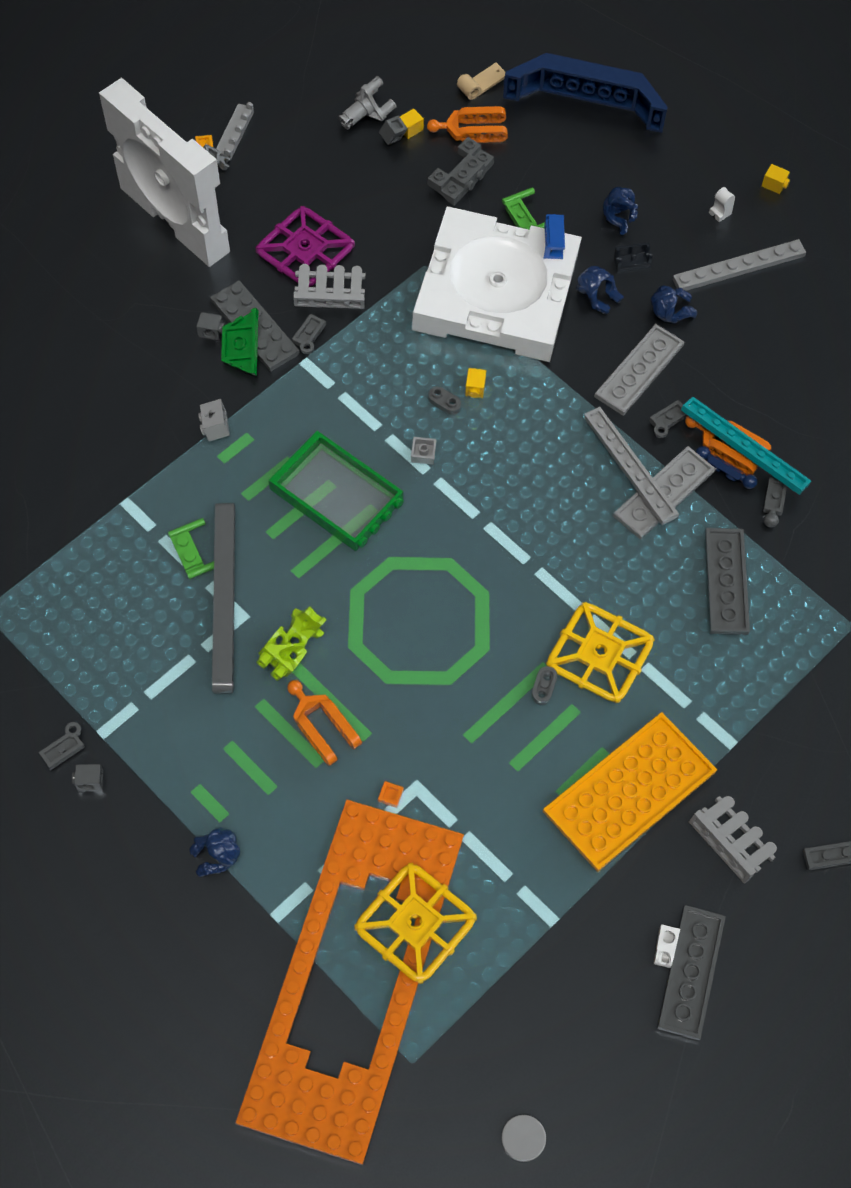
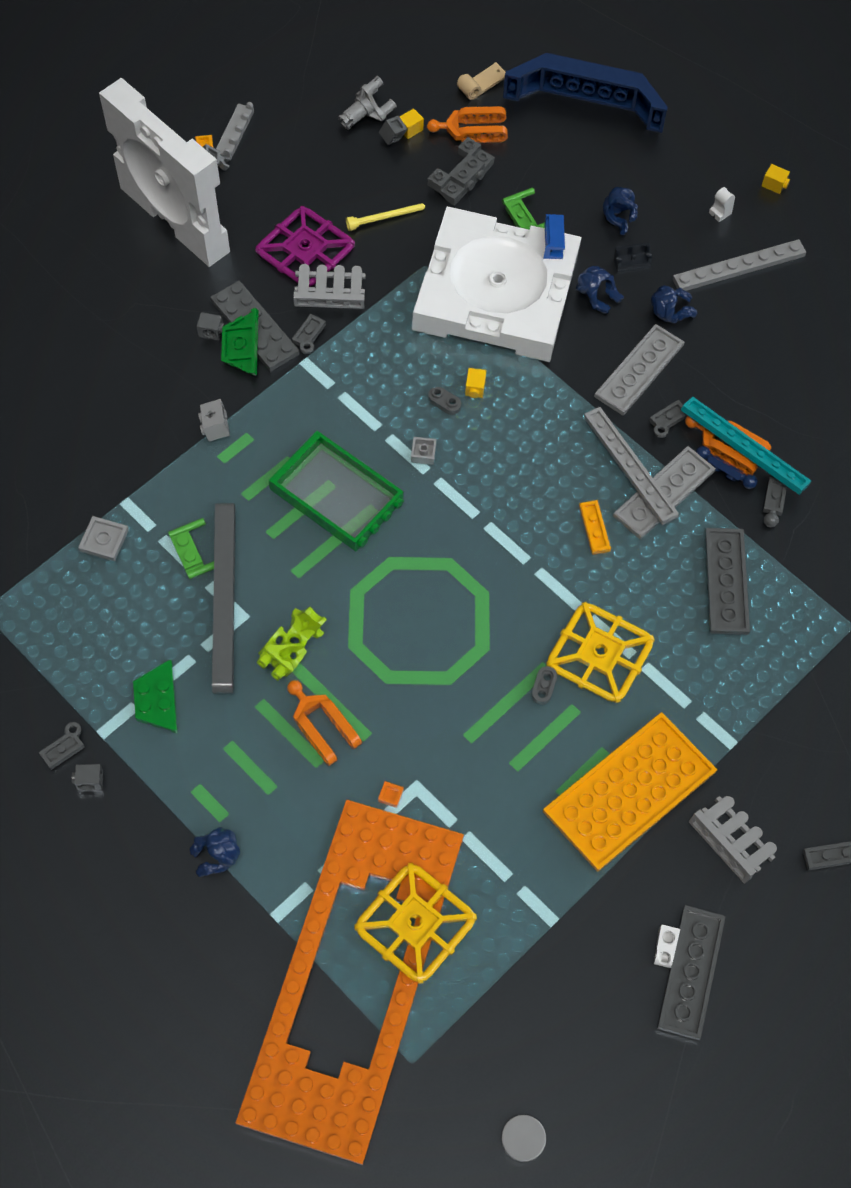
(103, 538): none -> light grey plate
(156, 698): none -> green wing
(353, 223): none -> light yellow piece
(594, 527): none -> light orange tile

